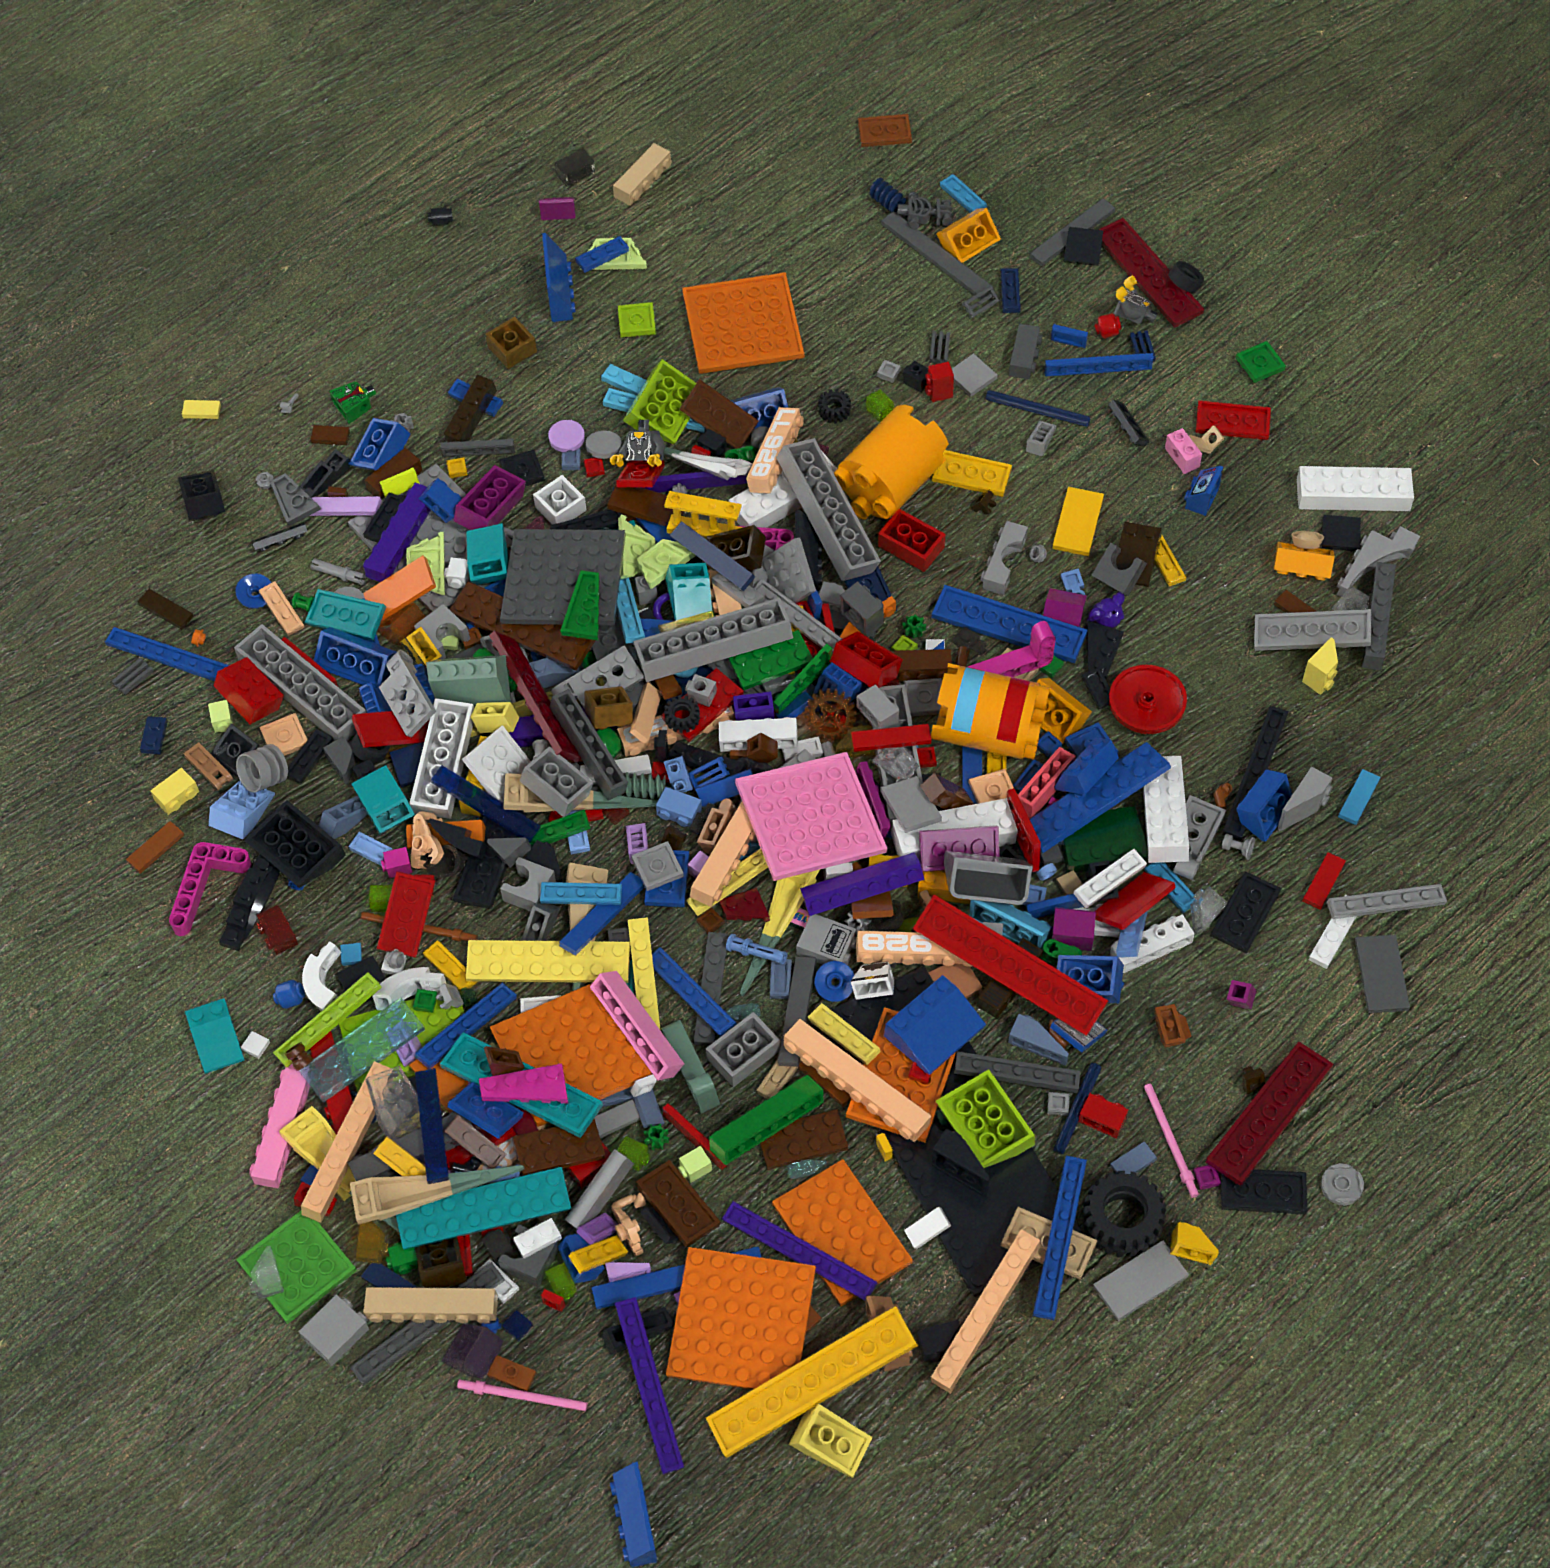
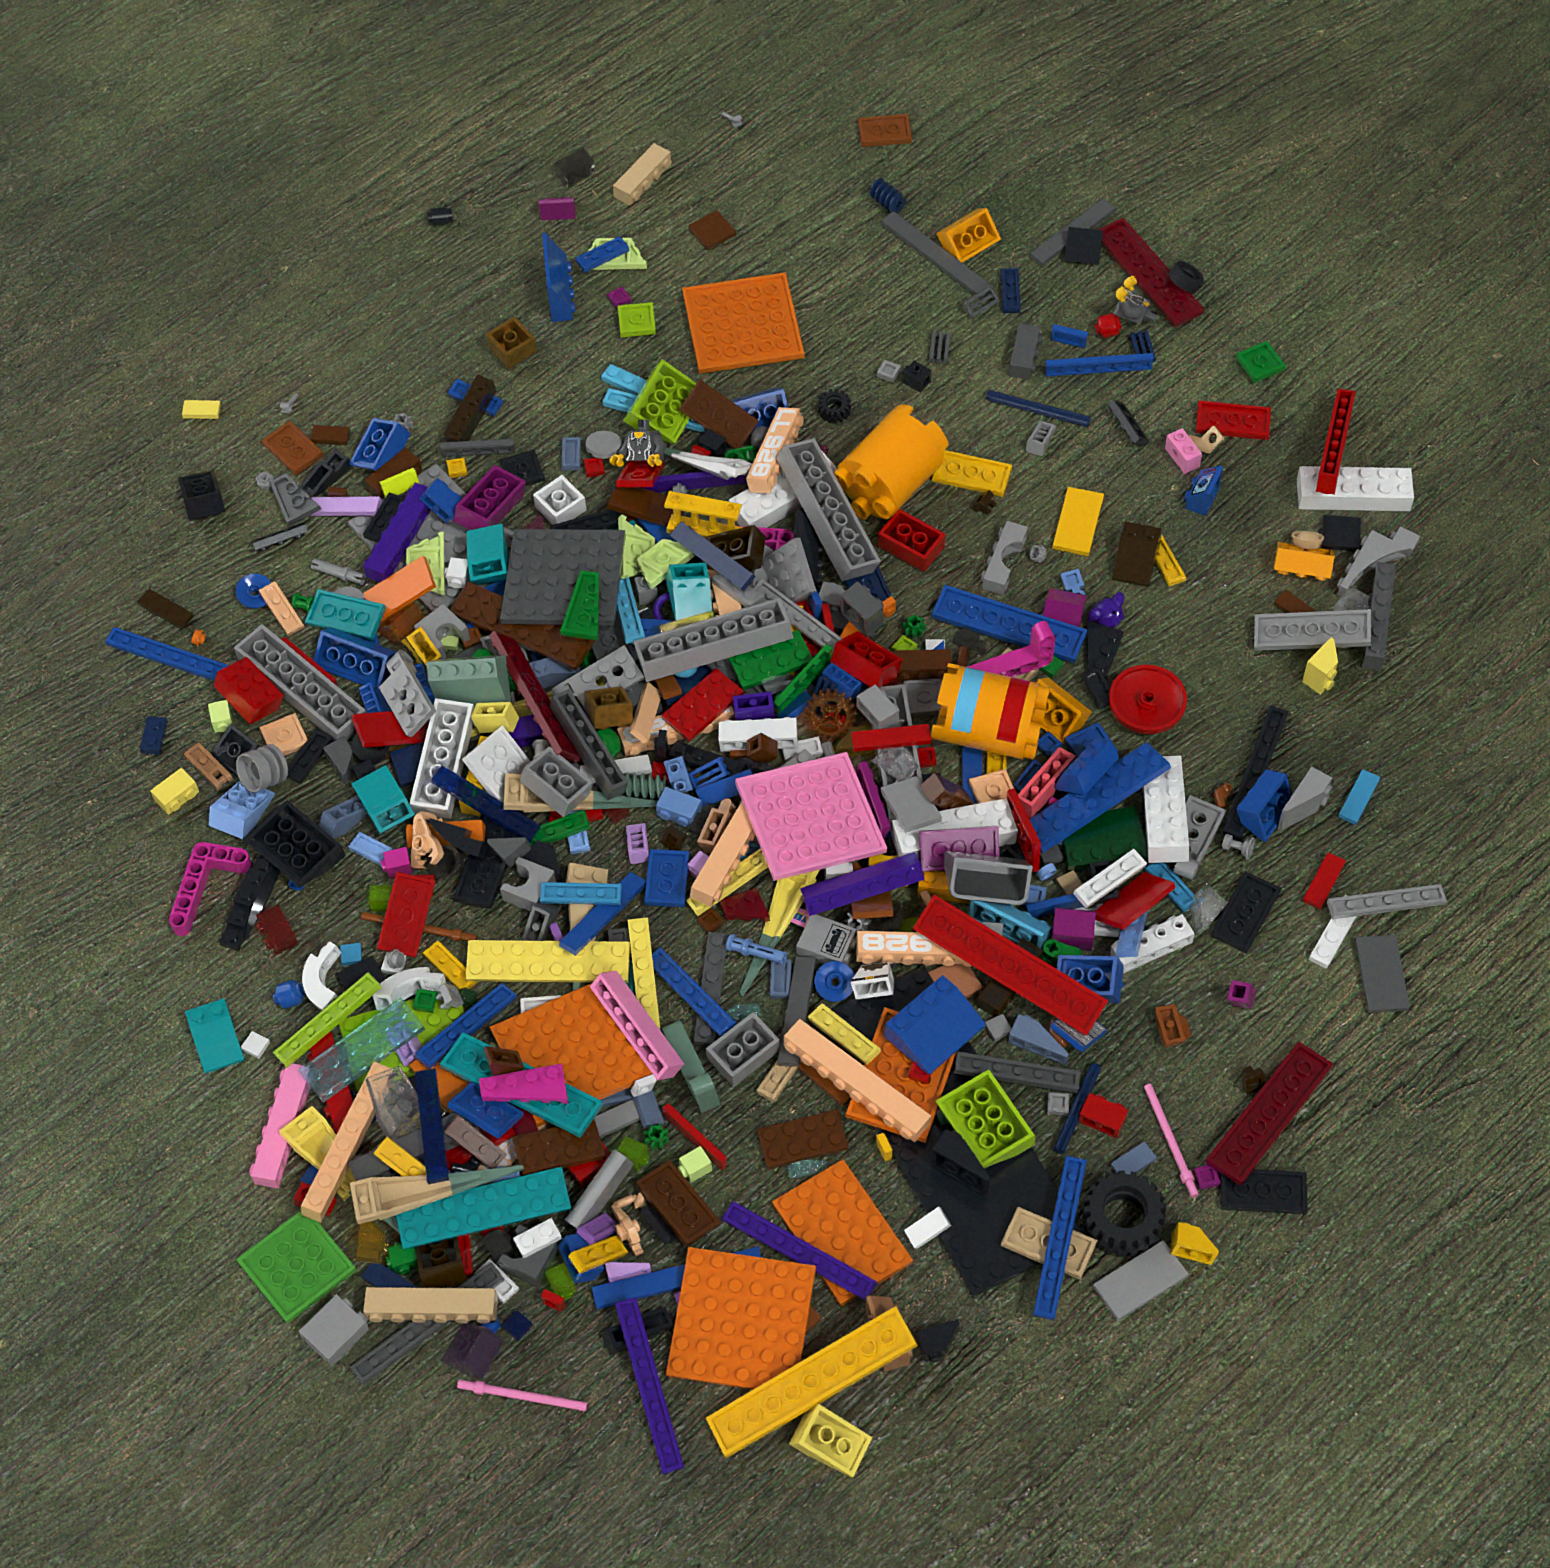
(130, 674): dark grey tile -> none
(155, 847): dark orange tile -> none
(266, 1275): clear slope -> none
(292, 448): none -> dark orange tile
(298, 1056): reddish brown wheel -> none
(352, 400): green torso -> none
(511, 1373): dark orange plate -> none
(555, 932): none -> medium lavender tile
(566, 435): lavender tile -> none
(619, 297): none -> magenta tile
(634, 1516): blue slope -> none
(657, 866): light grey plate -> none
(685, 723): black tyre -> none
(706, 695): light grey brick -> none
(712, 230): none -> reddish brown tile
(735, 121): none -> light grey hand
(766, 1119): green brick -> none
(879, 404): clear neon green brick -> none
(920, 209): dark grey piece -> none
(939, 382): red brick -> none
(962, 194): dark azure tile -> none
(973, 375): light grey tile -> none
(985, 1311): light nougat brick -> none
(998, 1027): none -> light grey tile
(1119, 579): dark grey piece -> none
(1335, 441): none -> red brick
(1342, 1184): light grey tile -> none

